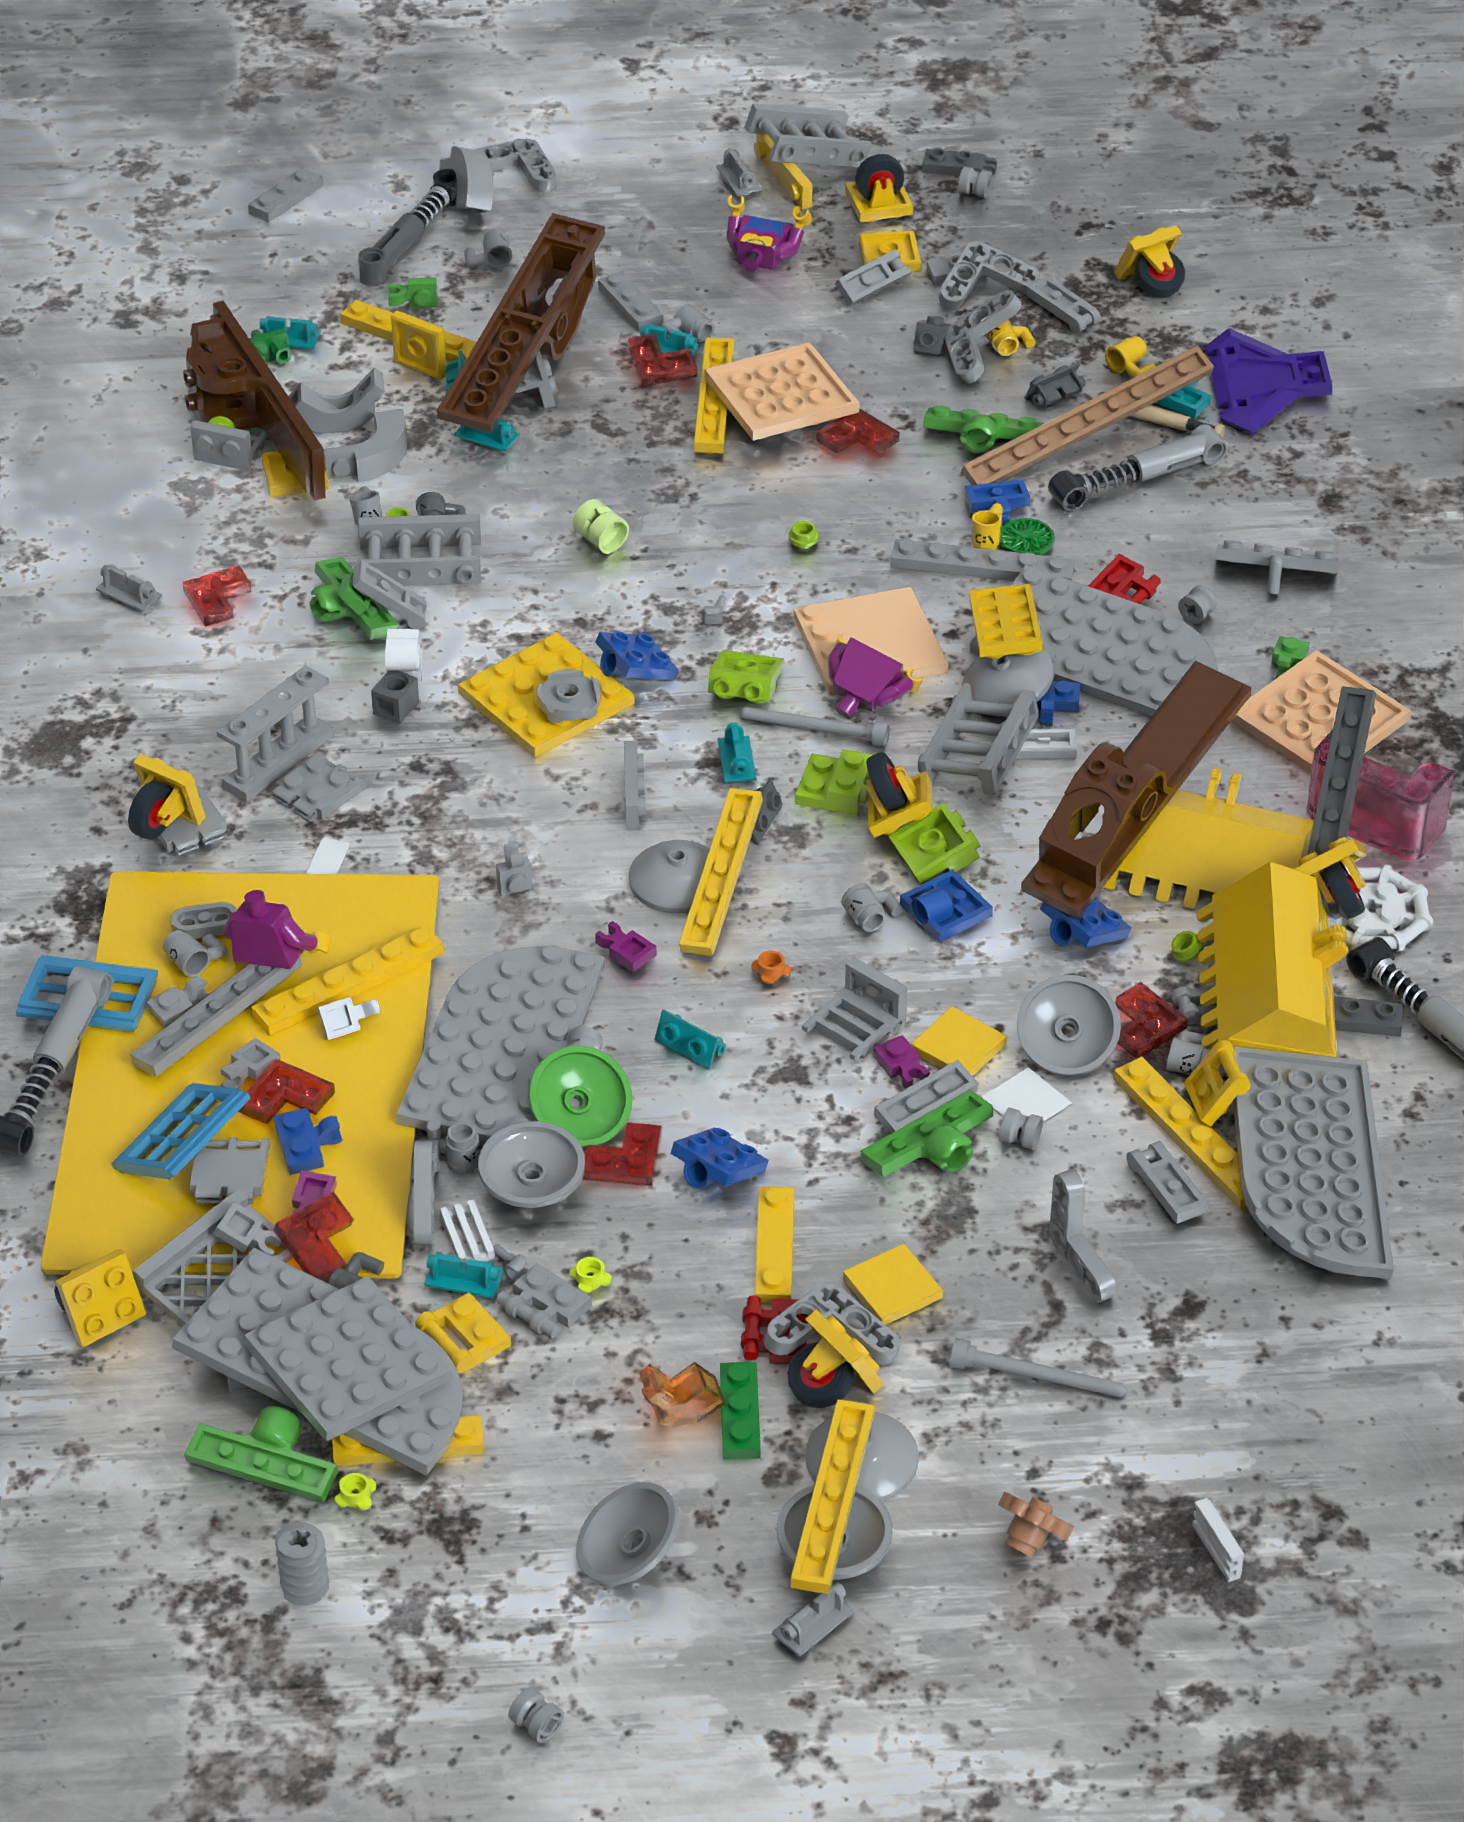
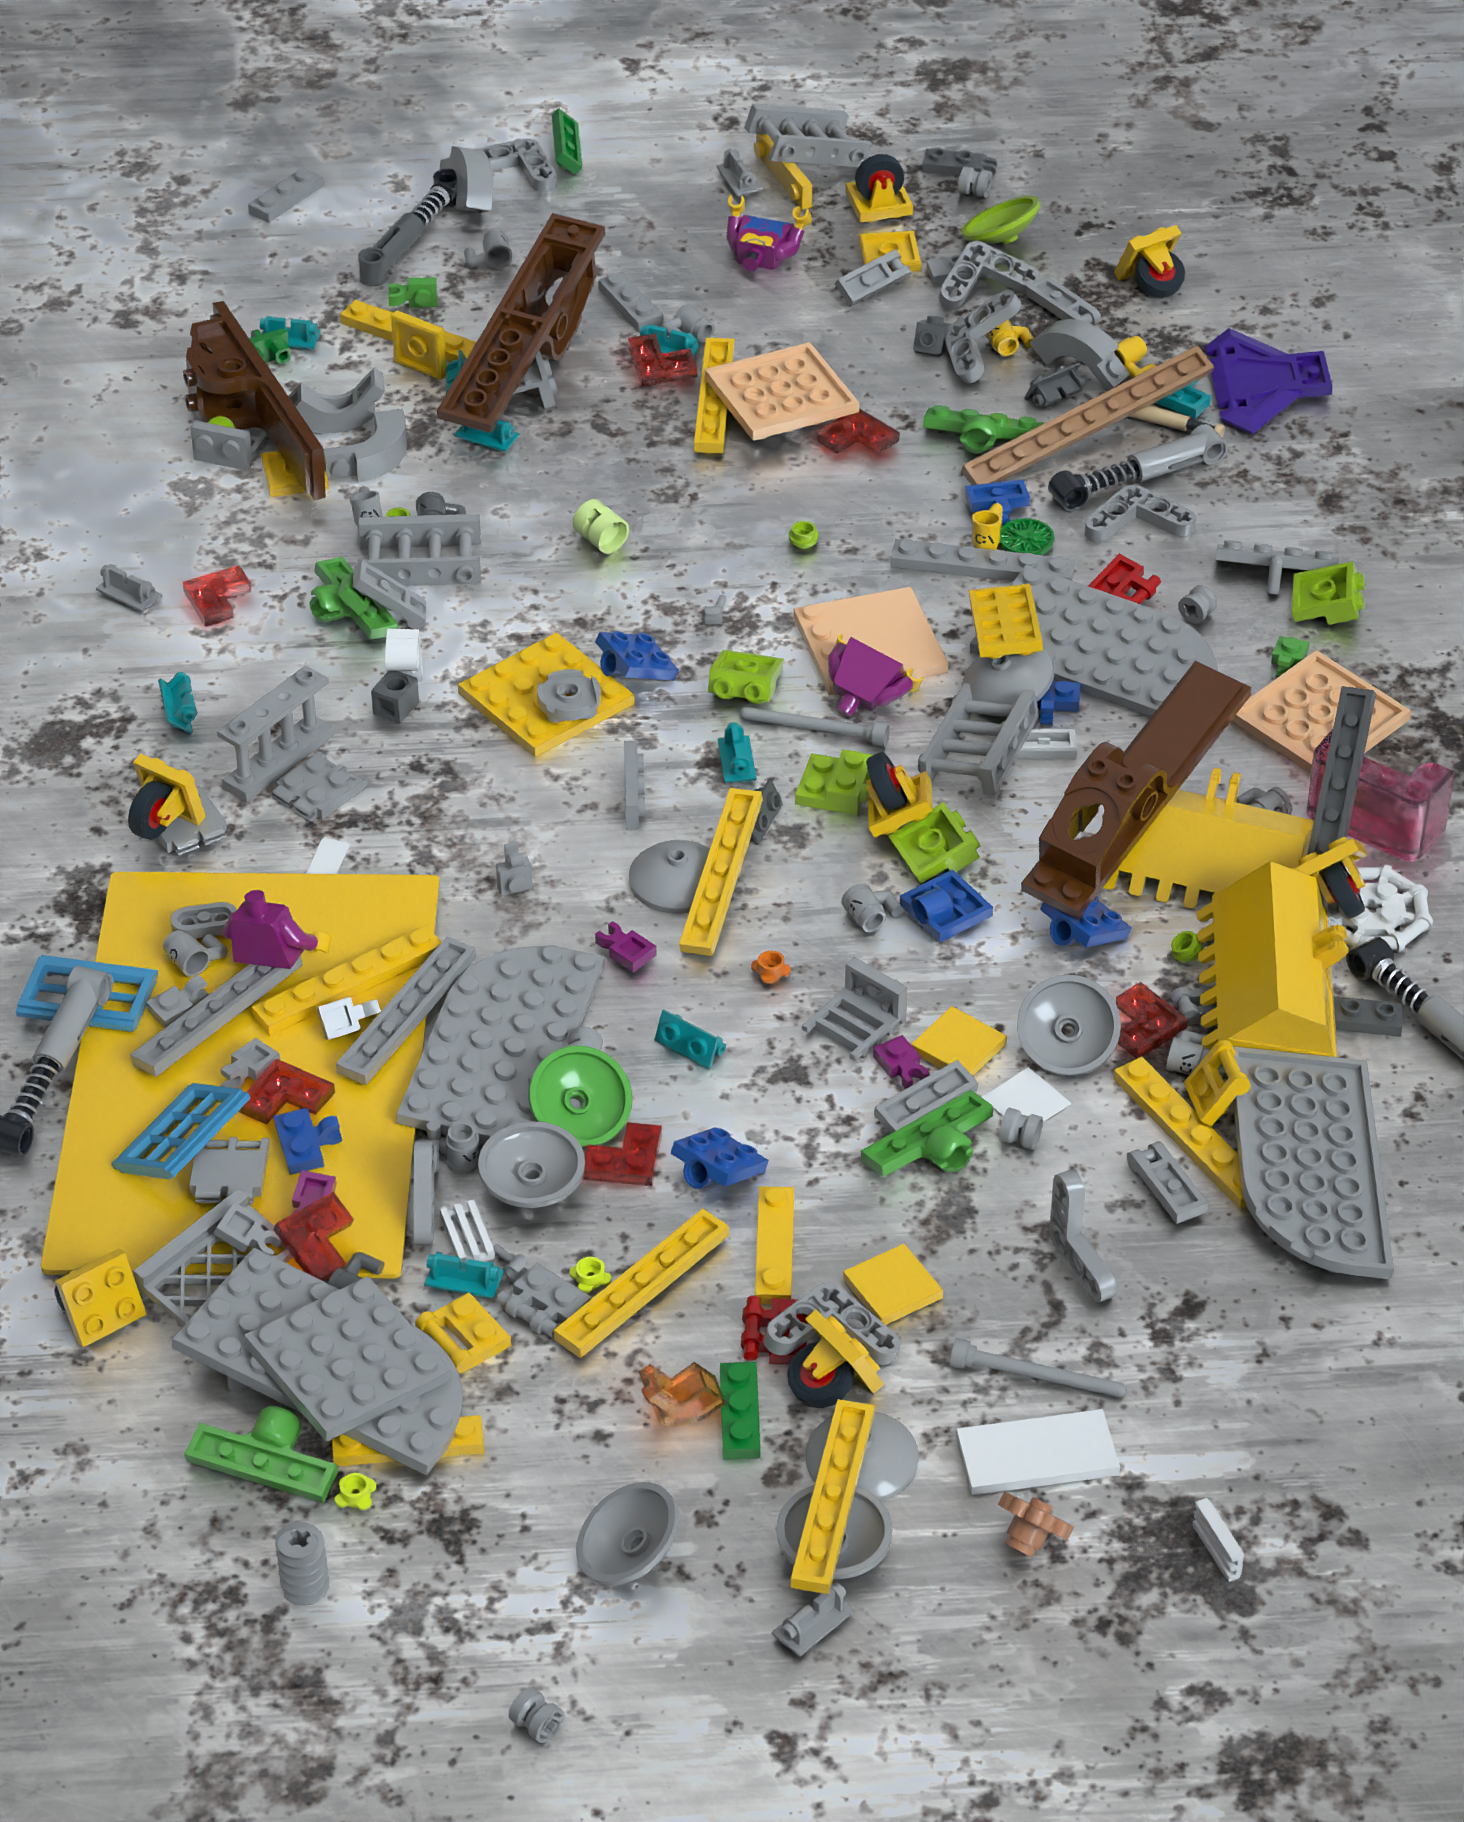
(178, 701): none -> teal hinge
(406, 1011): none -> light grey plate
(566, 141): none -> green plate
(641, 1283): none -> yellow plate
(1002, 221): none -> lime dish
(1037, 1452): none -> white tile
(1084, 343): none -> light grey arch
(1174, 519): none -> light grey beam
(1273, 799): none -> light grey piece
(1328, 593): none -> lime plate

